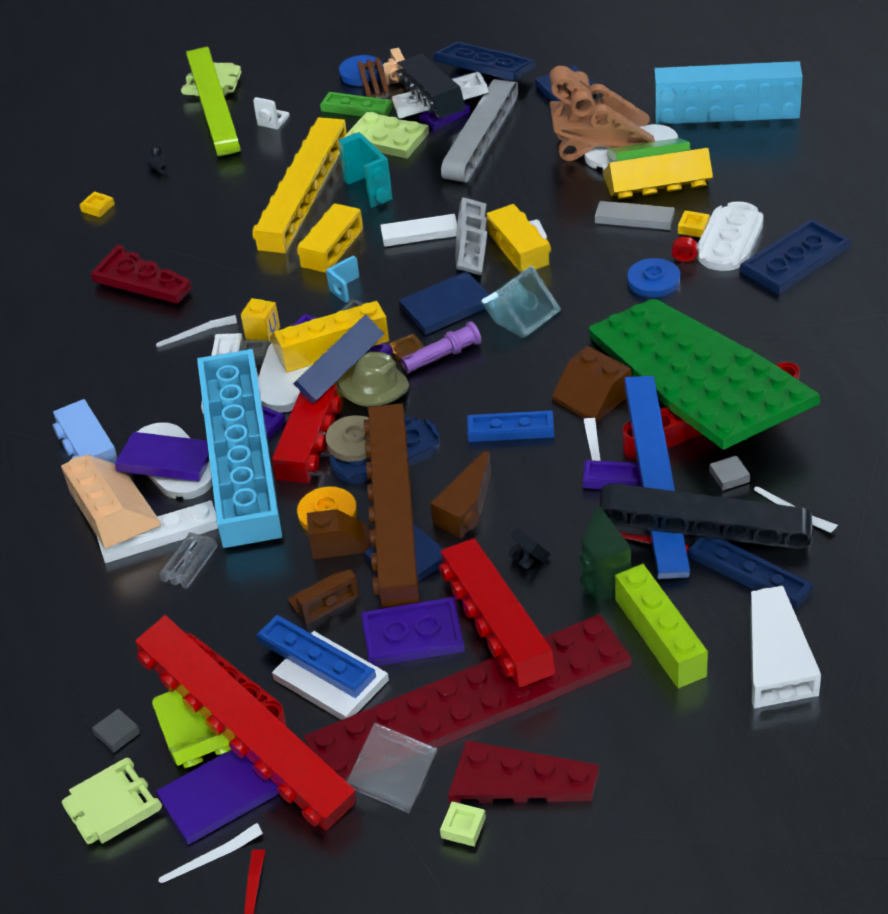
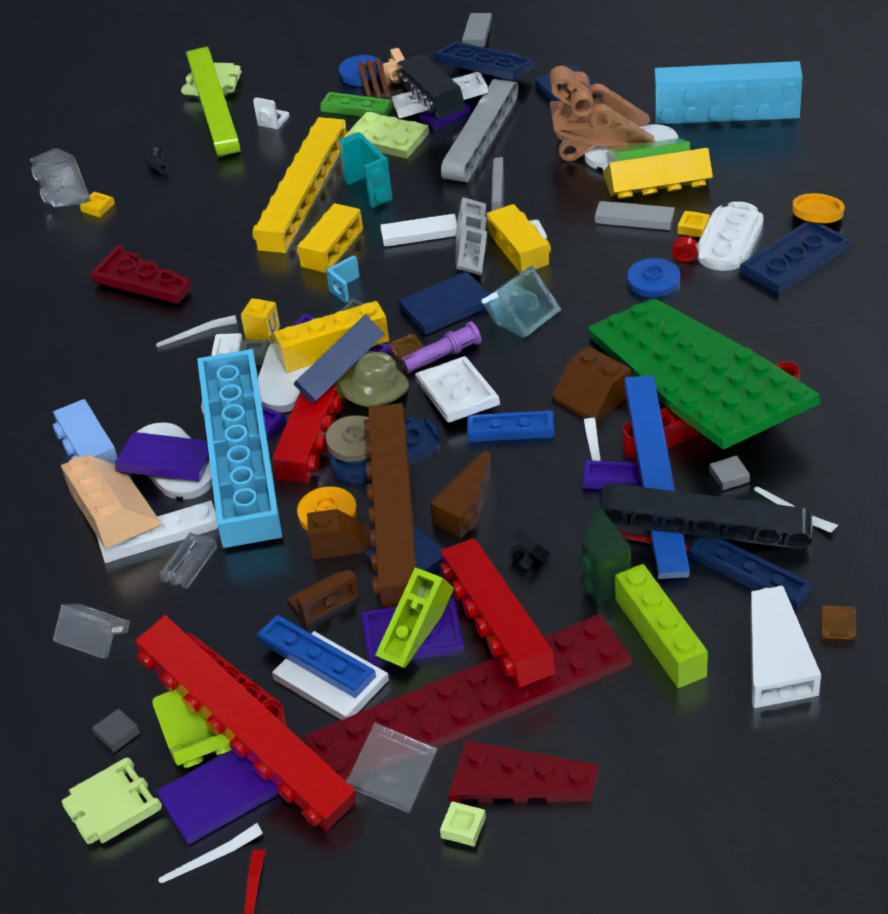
(59, 178): none -> clear slope
(88, 629): none -> clear panel
(414, 617): none -> lime slope
(457, 389): none -> white tile
(477, 29): none -> light grey tile
(497, 184): none -> light grey tile
(818, 208): none -> light orange piece
(838, 622): none -> clear orange tile

